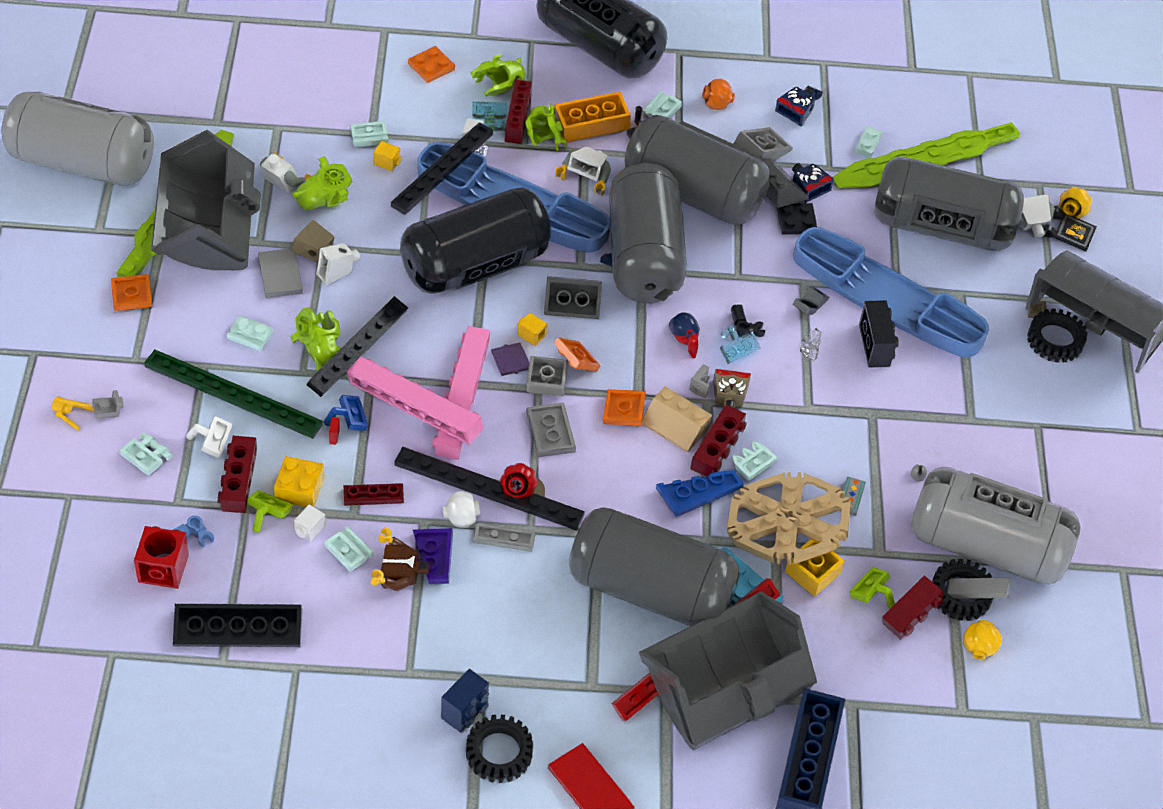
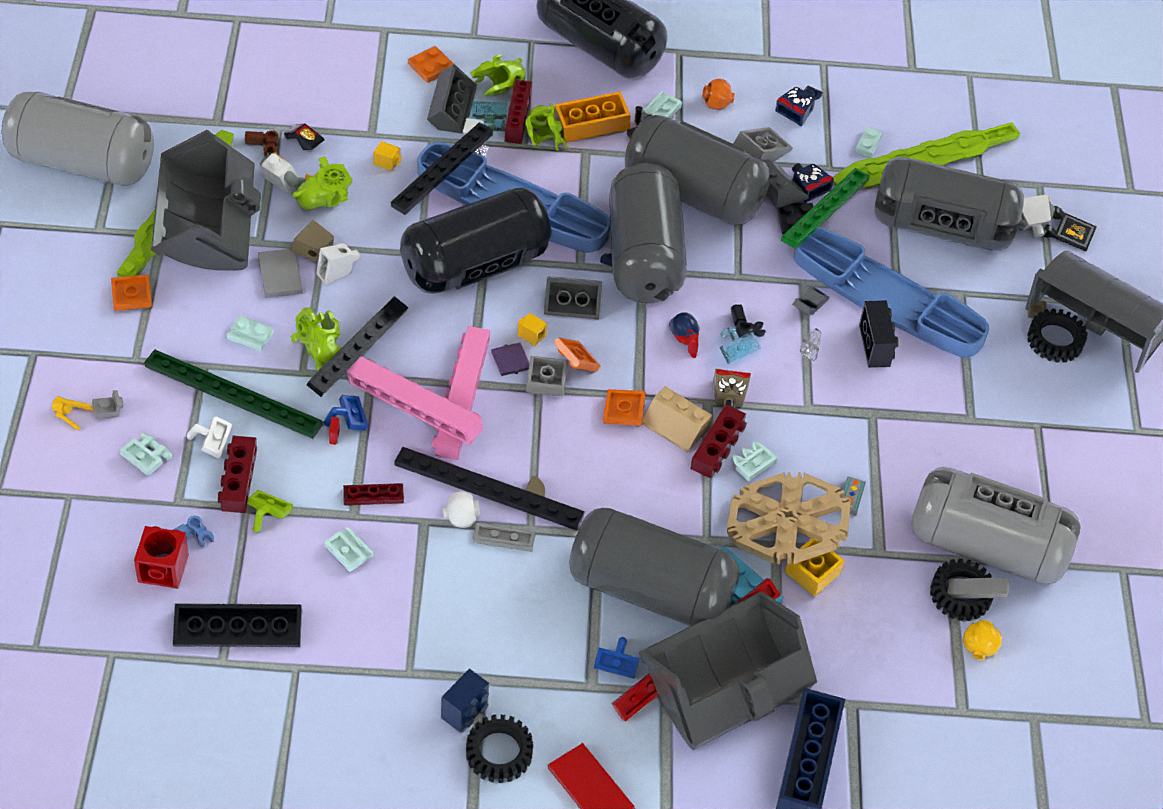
(270, 139): none -> copper bar
(299, 481): yellow brick -> none
(305, 135): none -> slope
(309, 523): white brick -> none
(369, 133): light aqua plate -> none
(399, 564): reddish brown torso -> none
(435, 548): dark purple wing -> none
(452, 100): none -> dark grey slope
(517, 478): red plant -> none
(550, 429): light grey tile -> none
(588, 163): white torso -> none
(616, 661): none -> blue plate
(694, 493): blue wing -> none
(699, 382): light grey bracket -> none
(825, 208): none -> green tile
(872, 583): lime plate -> none
(913, 608): dark red brick -> none
(914, 472): light grey hinge -> none
(1074, 199): yellow plant -> none

